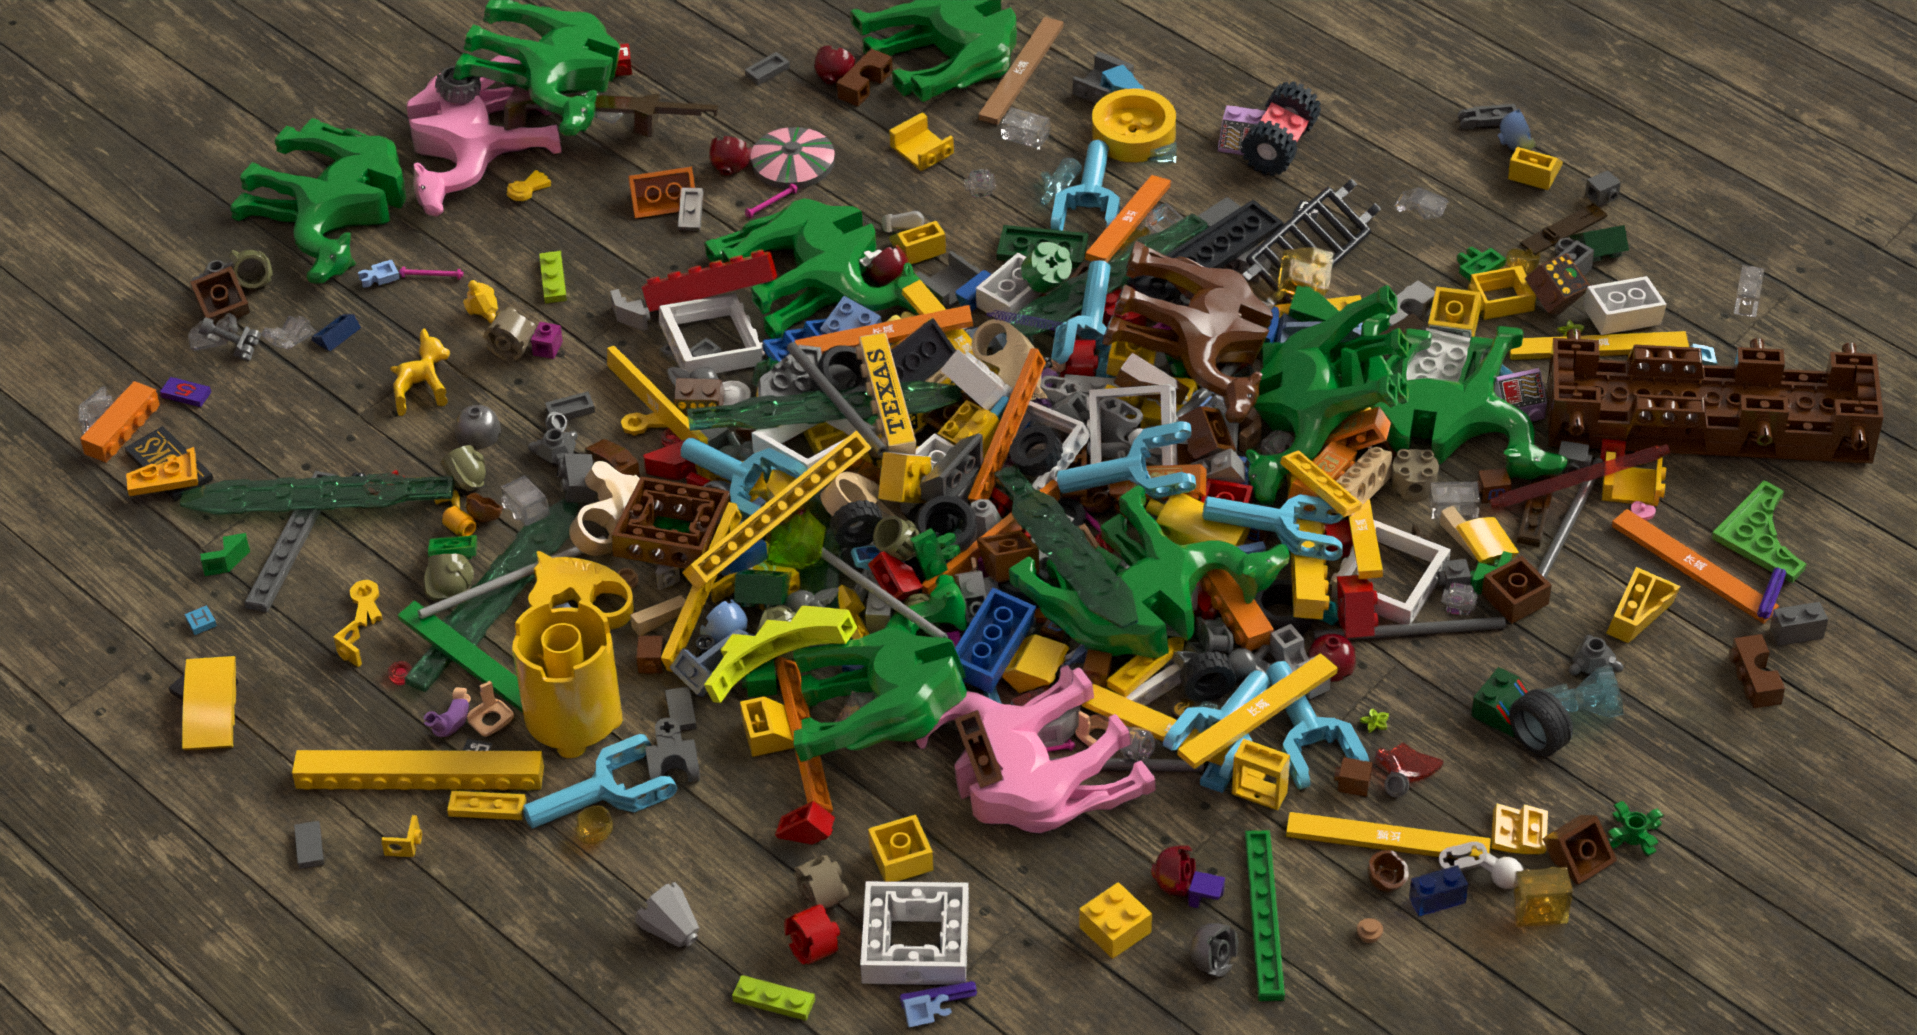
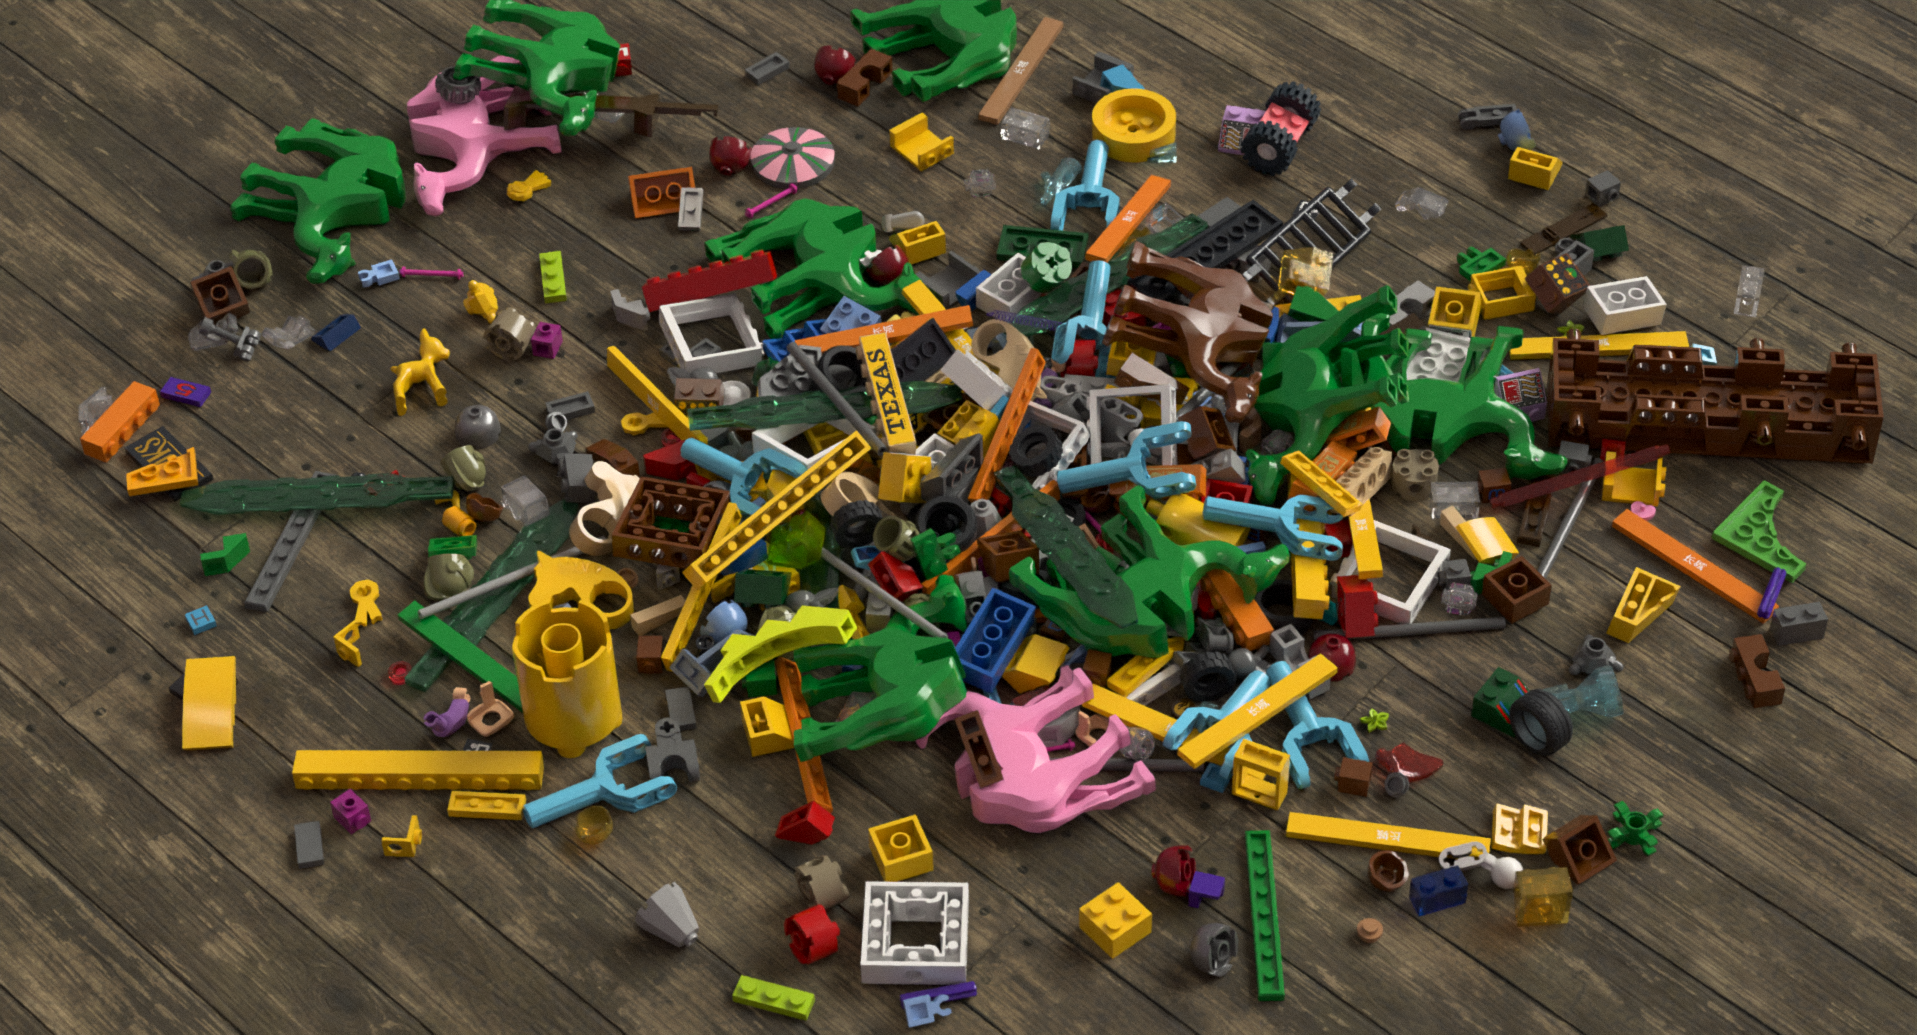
(350, 811): none -> magenta brick

